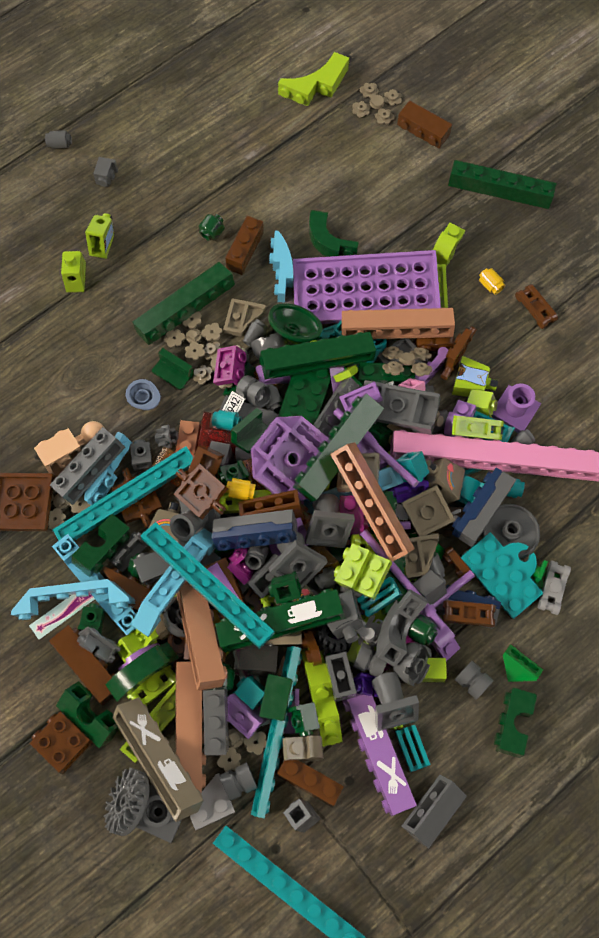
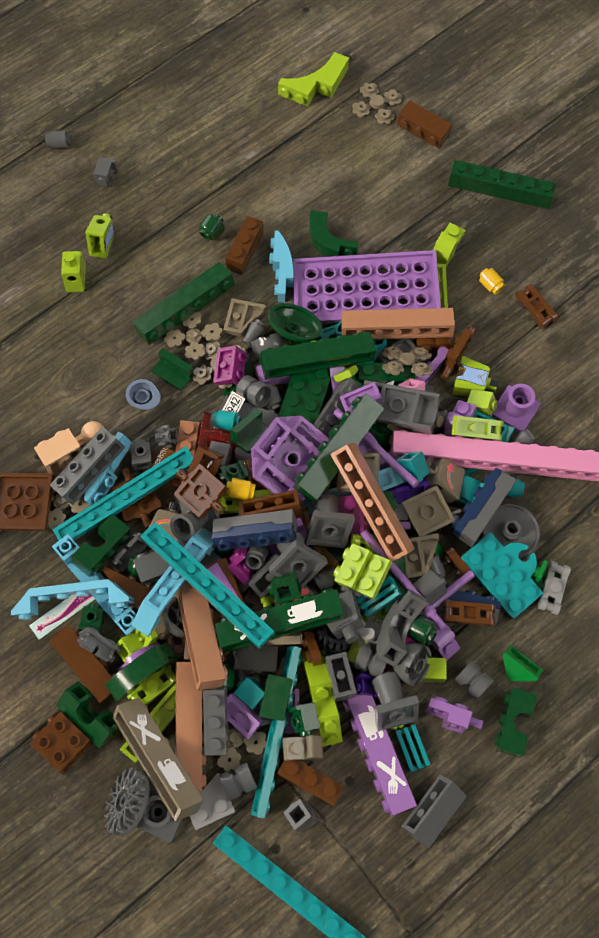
(455, 717): none -> medium lavender plate

